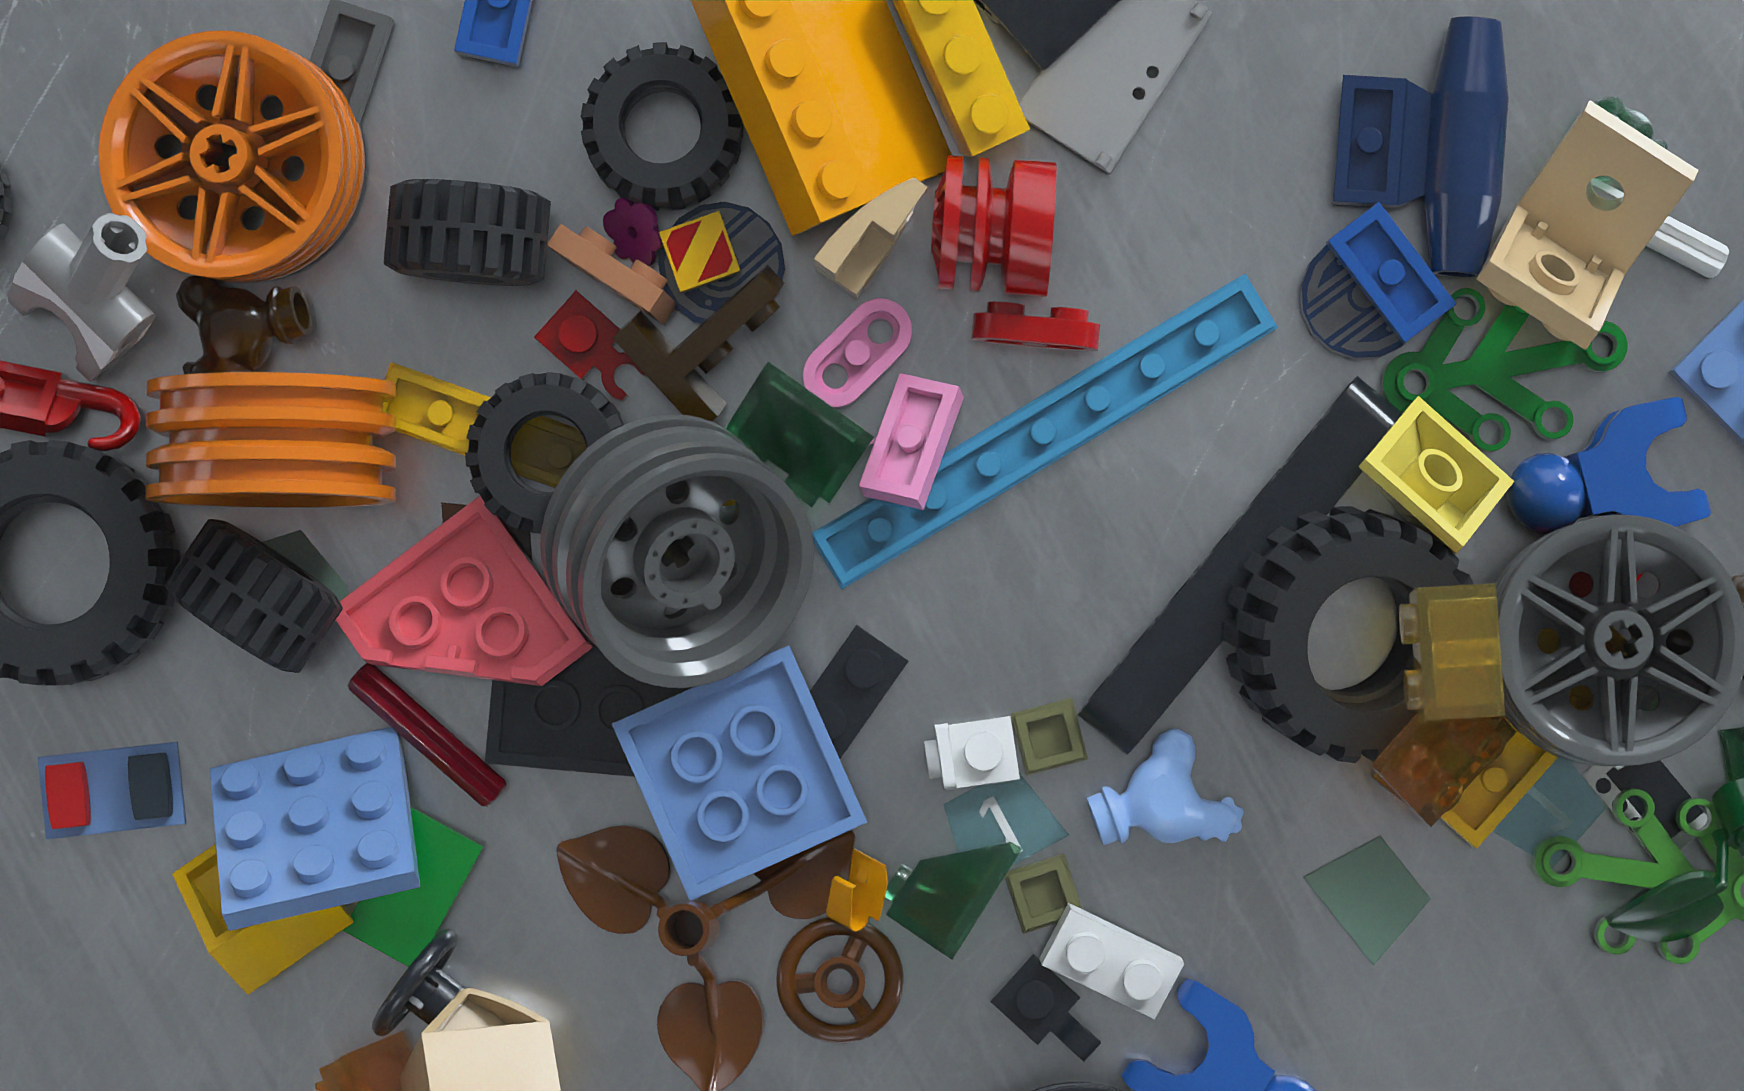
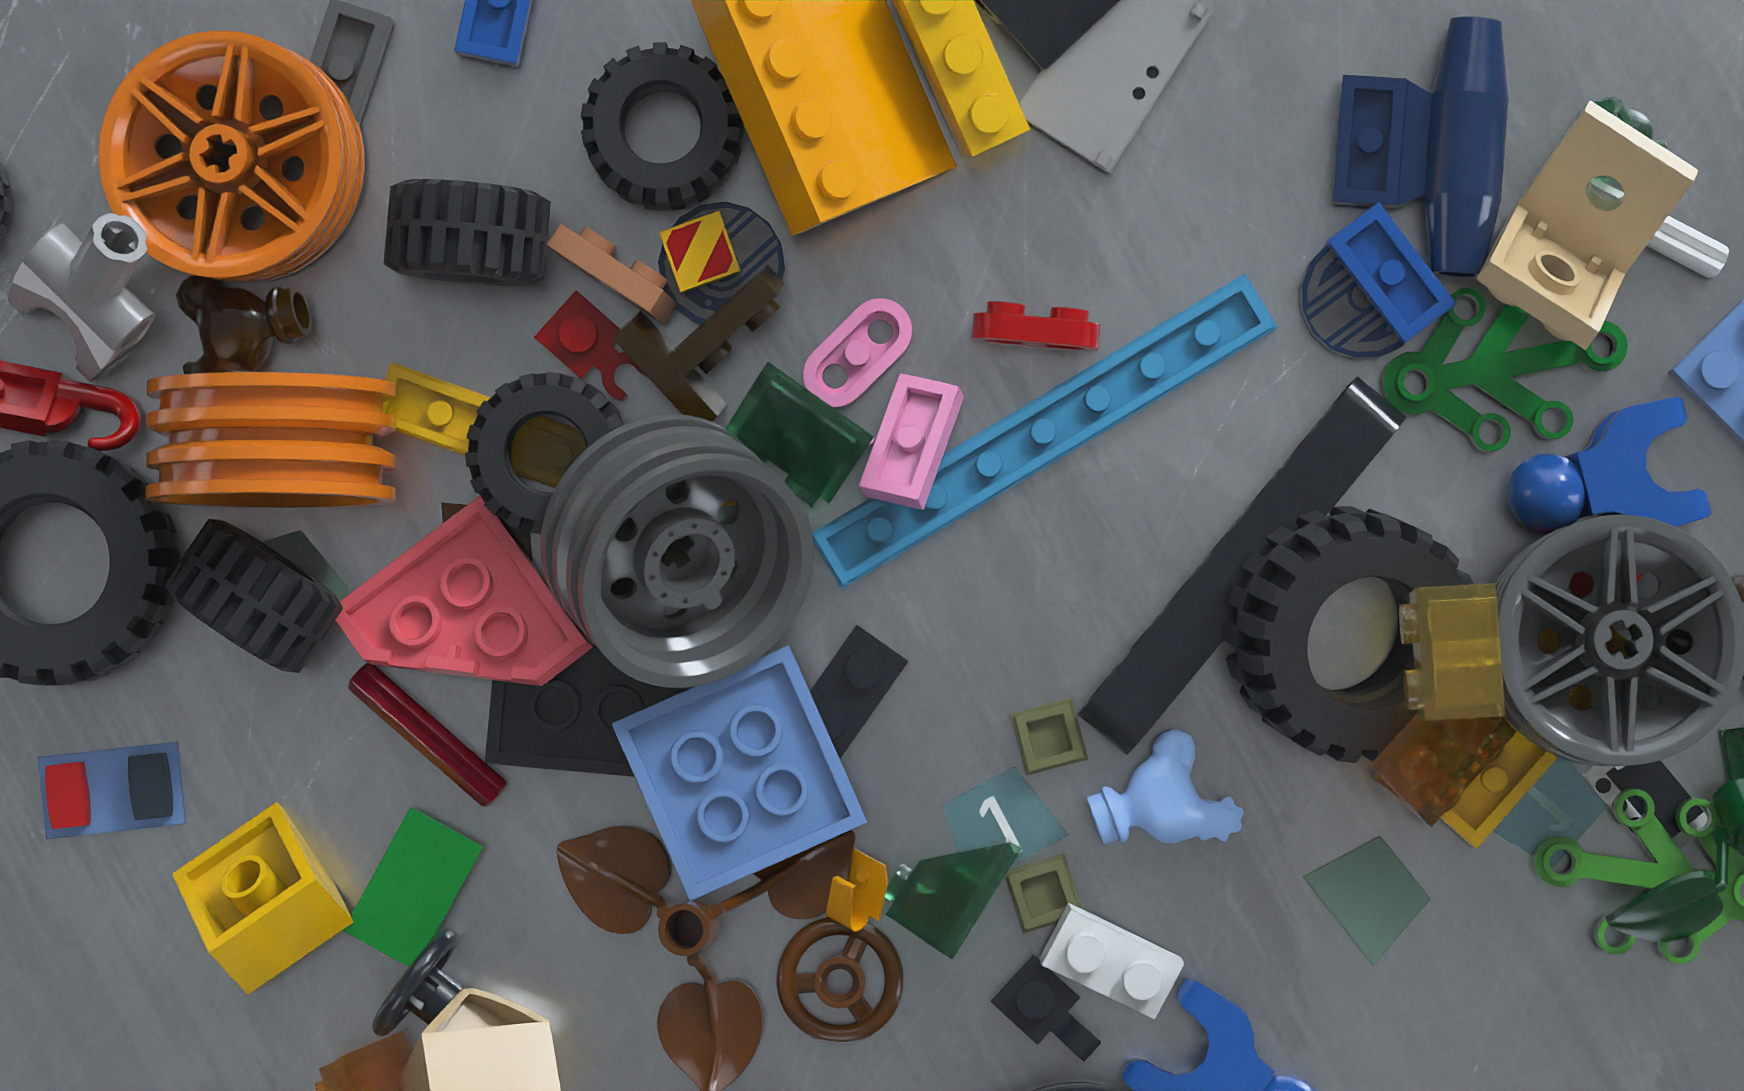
(313, 828): medium blue plate -> none
(633, 230): magenta plant -> none
(867, 238): tan slope -> none
(973, 753): white bracket -> none
(996, 226): red wheel -> none
(1435, 476): light yellow slope -> none

